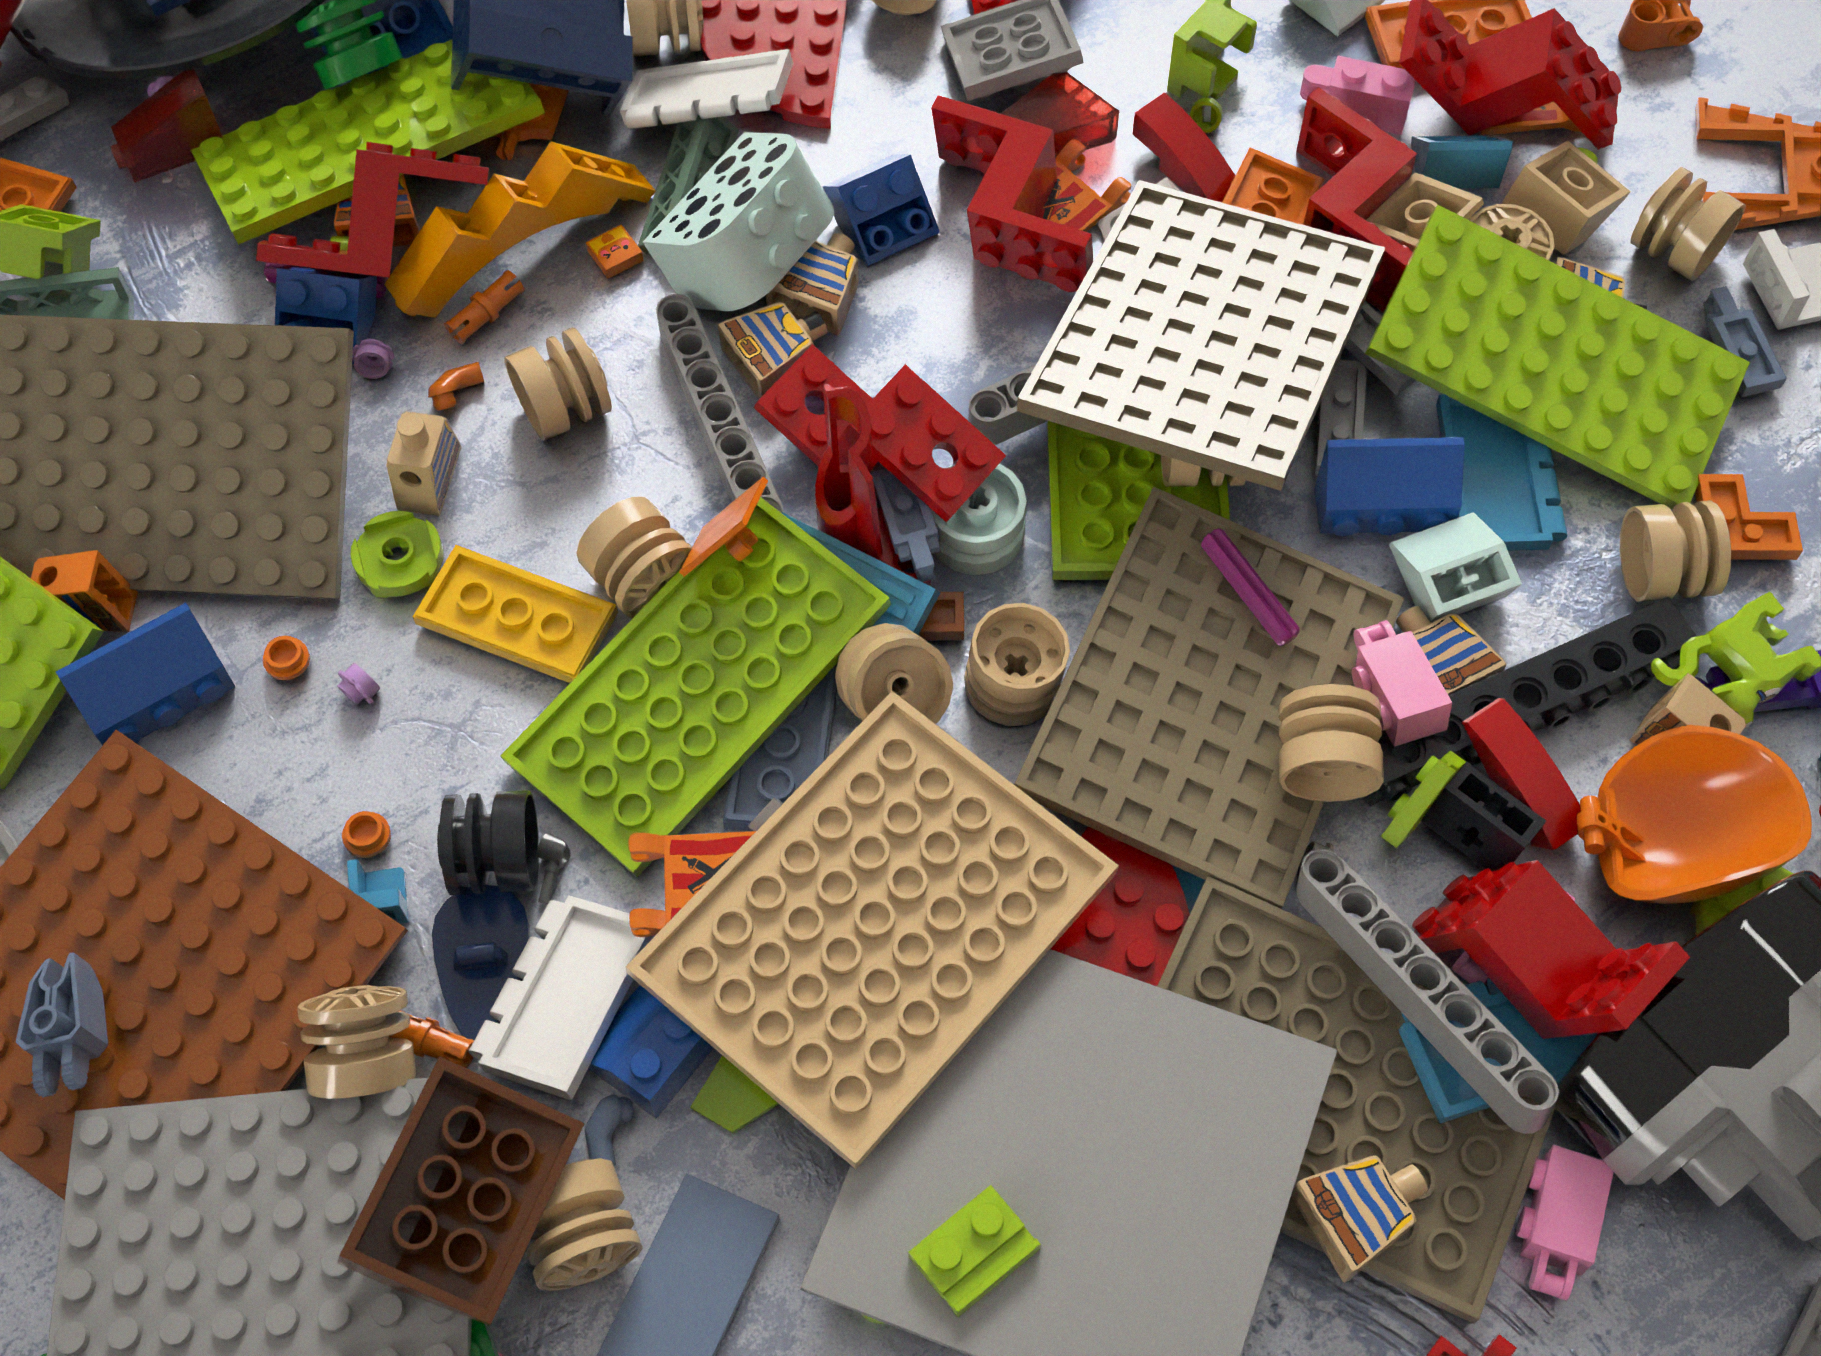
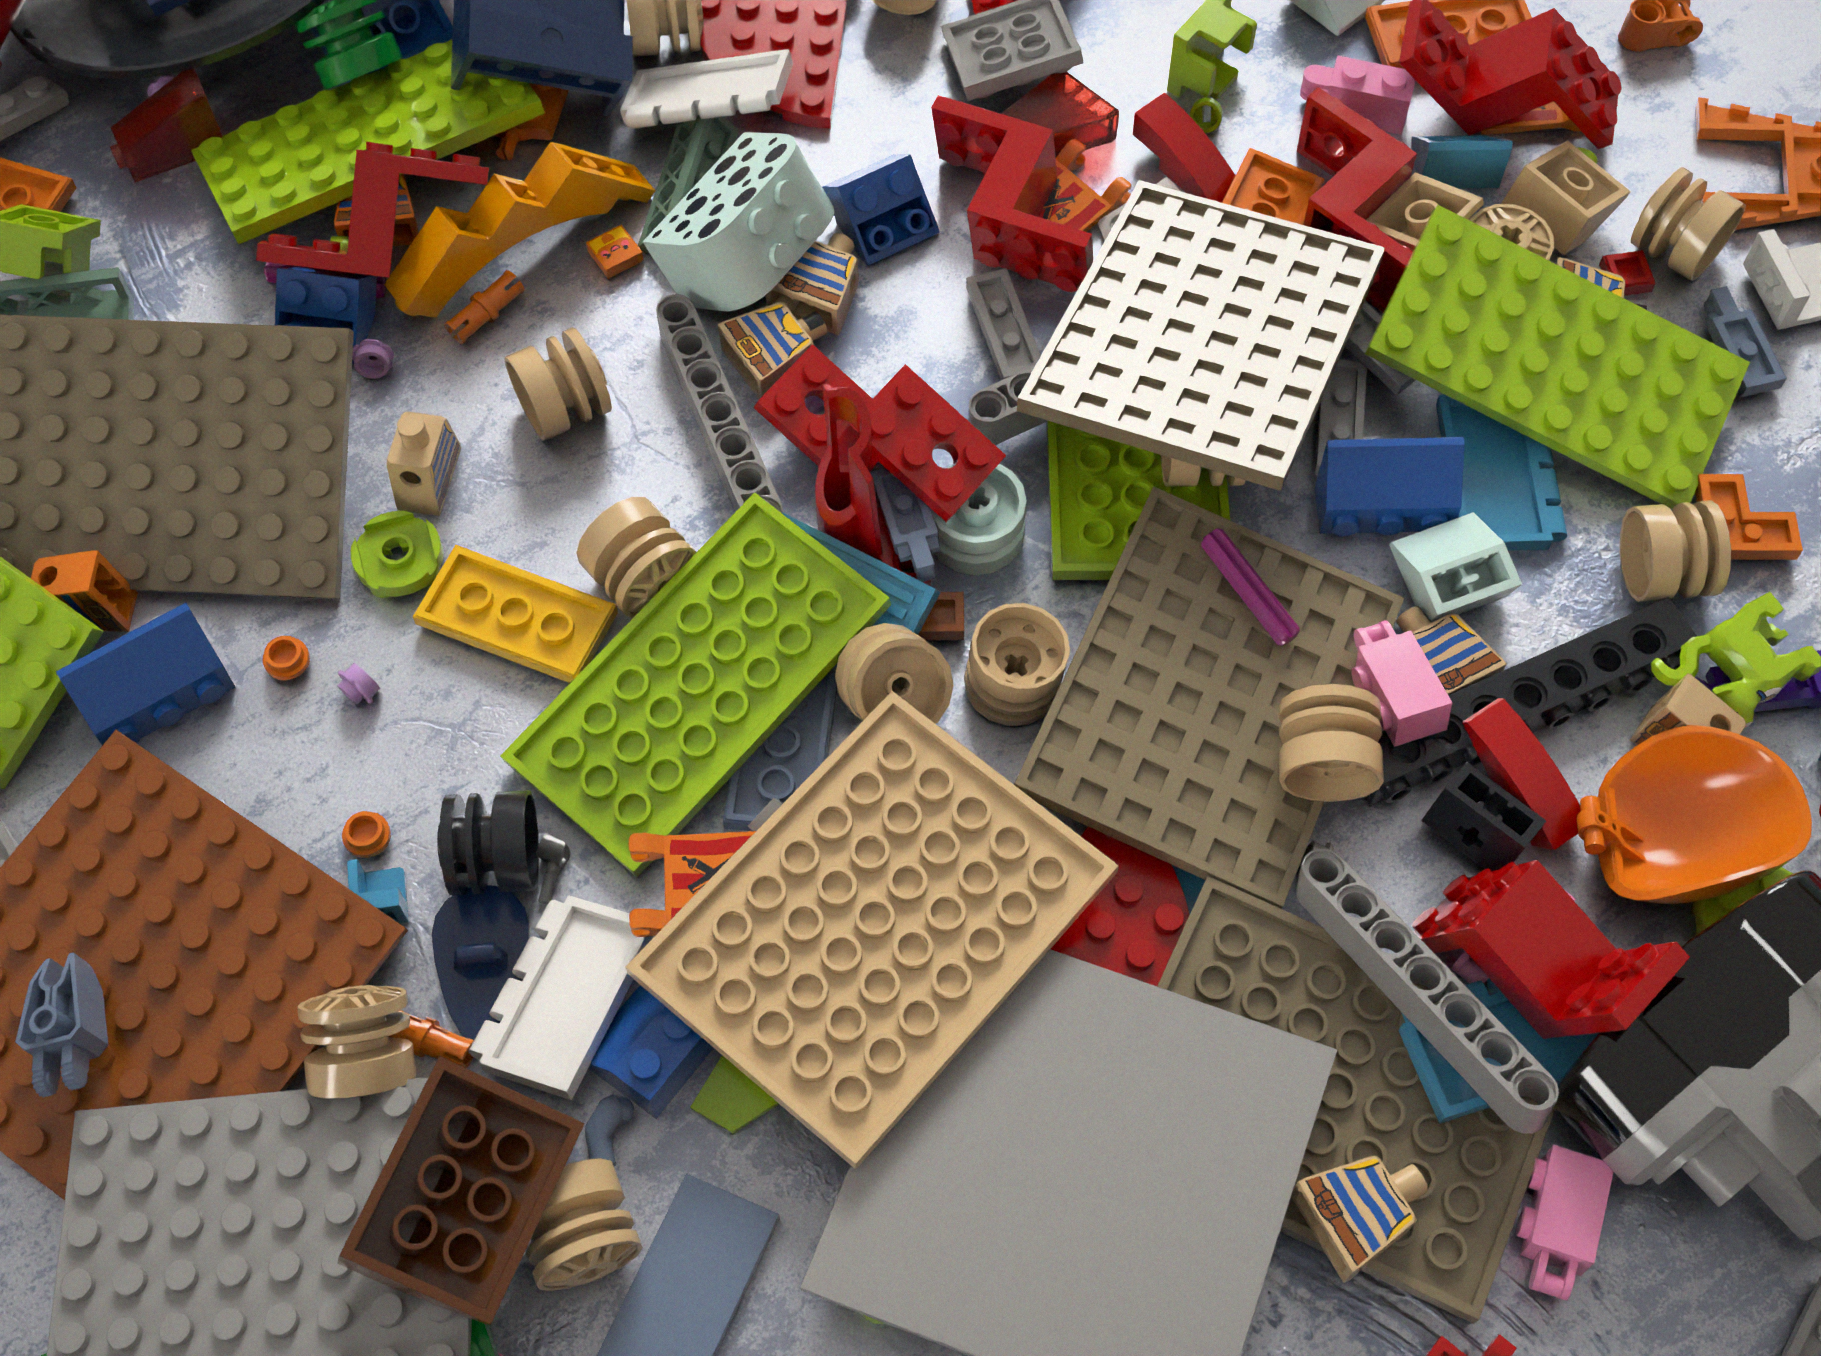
(453, 380): orange arm -> none
(728, 530): orange piece -> none
(974, 1250): lime plate -> none
(1003, 322): none -> light grey plate
(1410, 810): lime plate -> none
(1633, 268): none -> red tile

